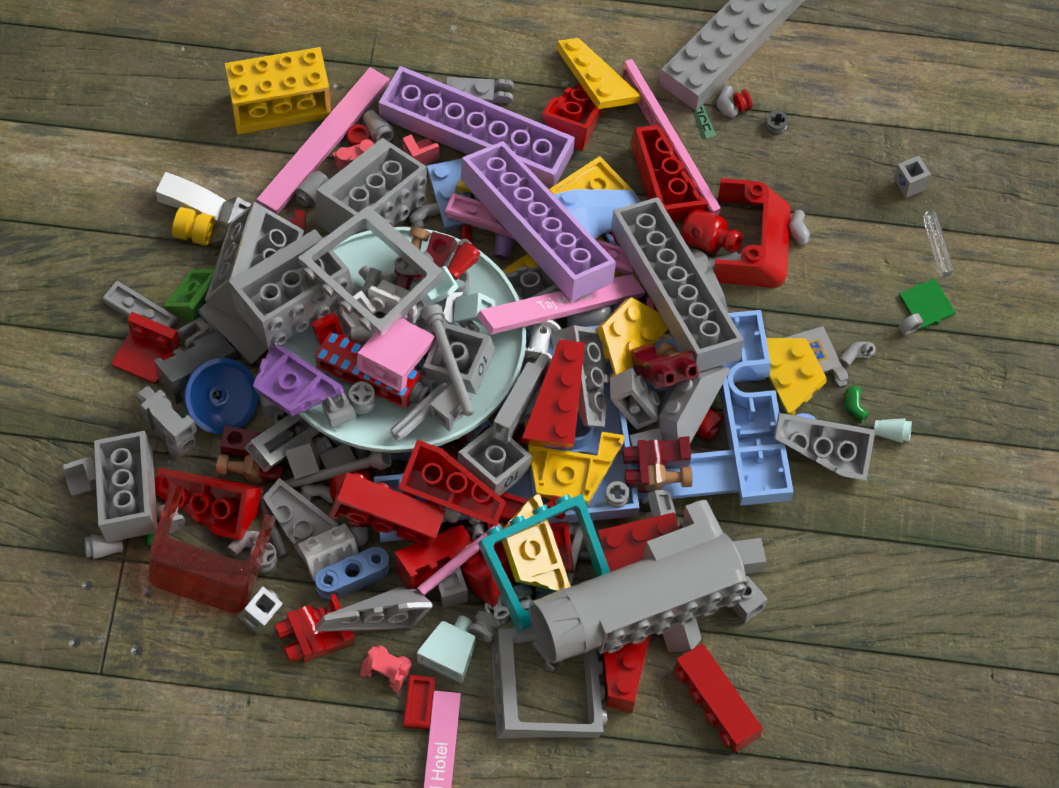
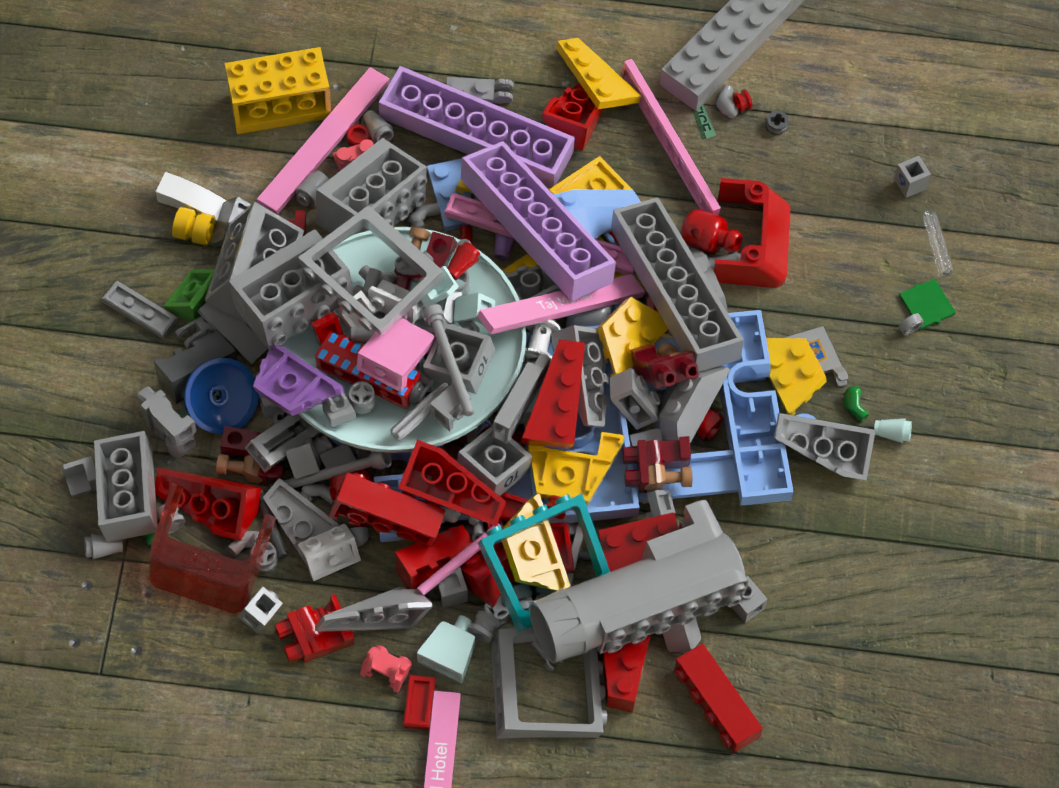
(143, 345): red bracket -> none
(370, 564): medium blue piece -> none
(422, 151): coral panel -> none
(623, 490): light grey bush -> none
(663, 173): red wedge -> none
(752, 555): light grey brick -> none
(798, 228): light grey arm -> none
(857, 350): light grey arm -> none

